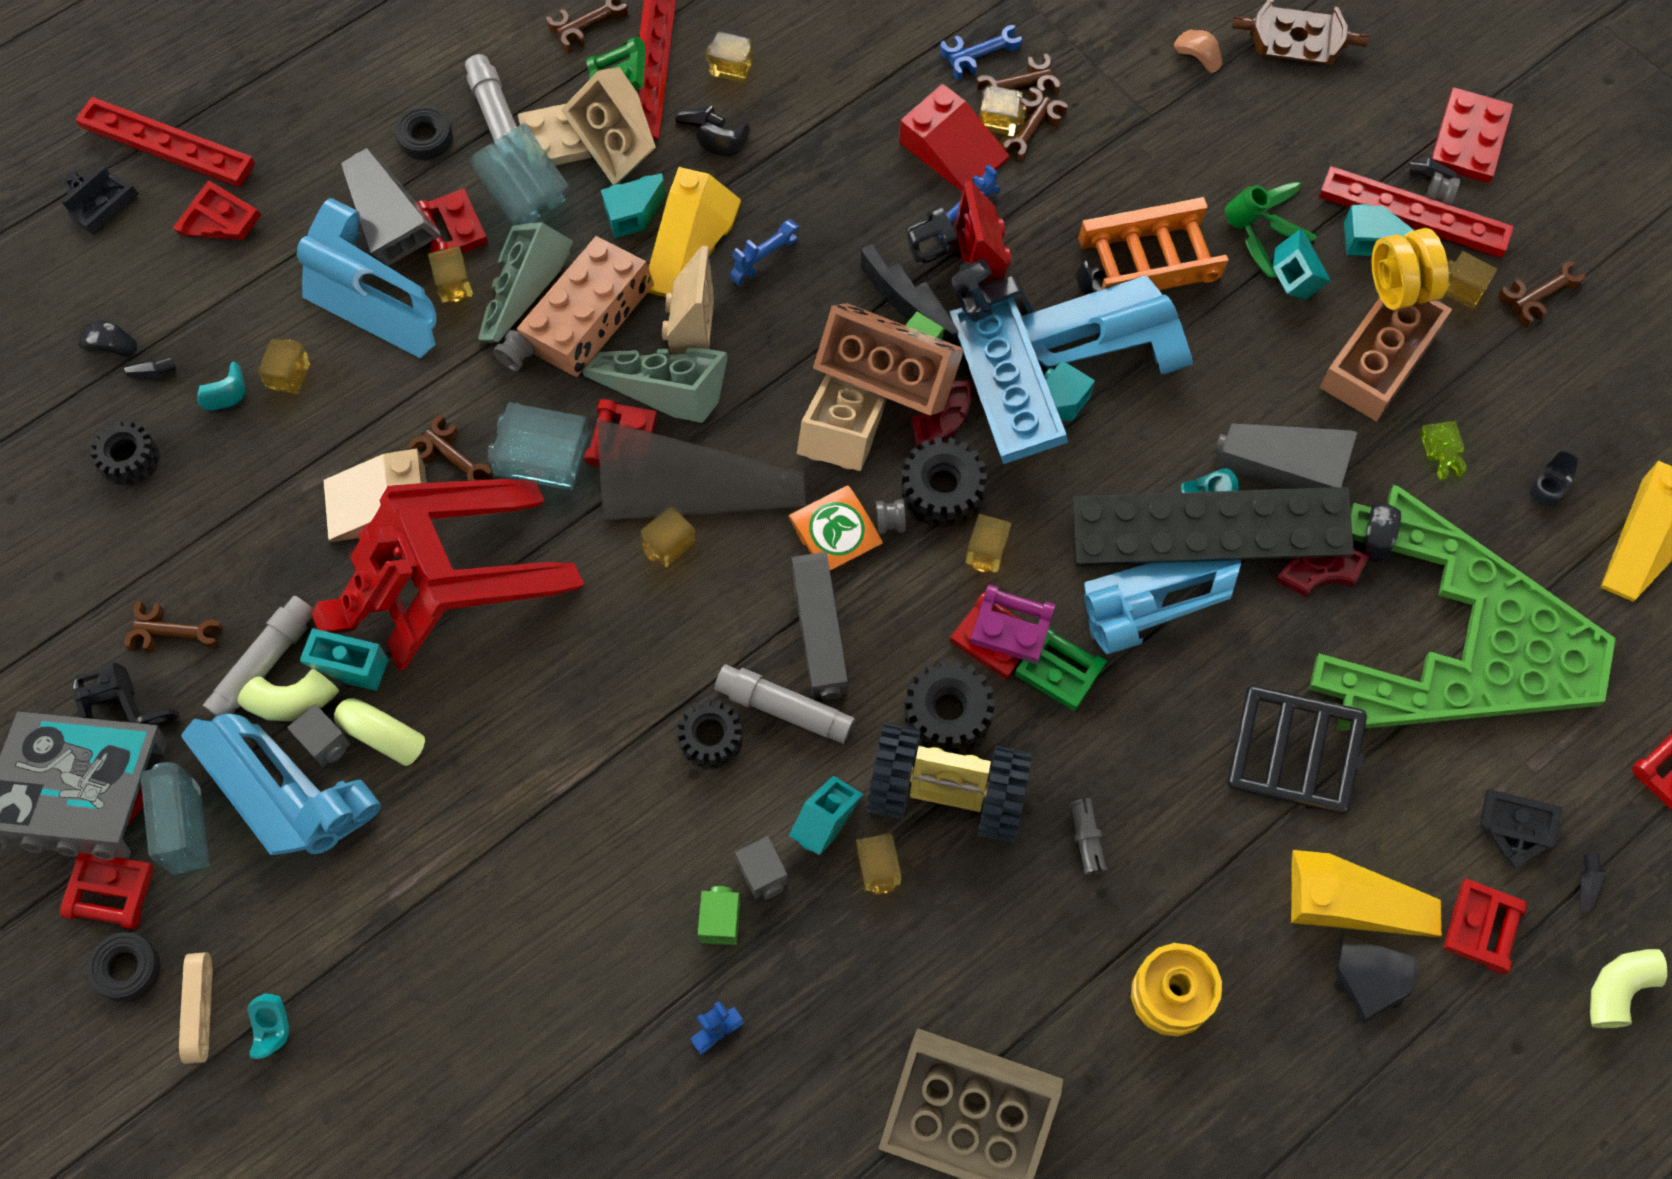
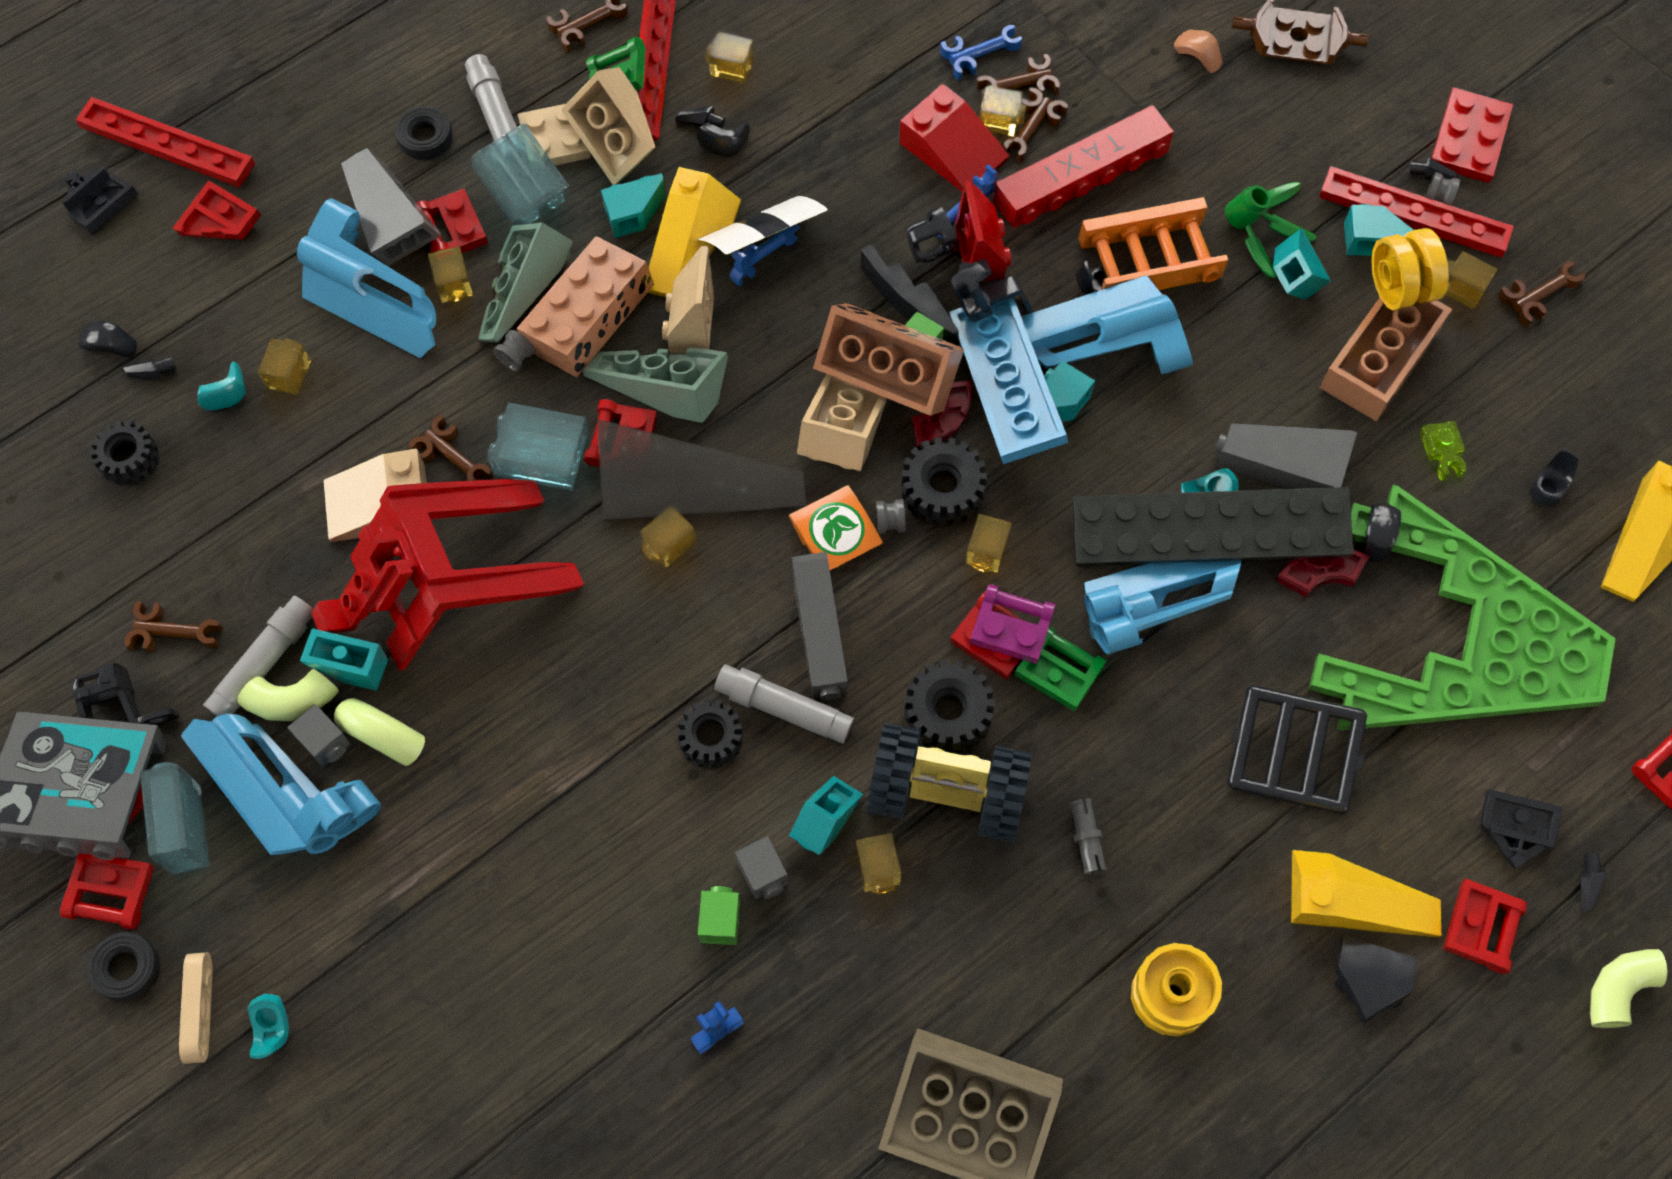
(764, 224): none -> white sticker
(1082, 166): none -> brick

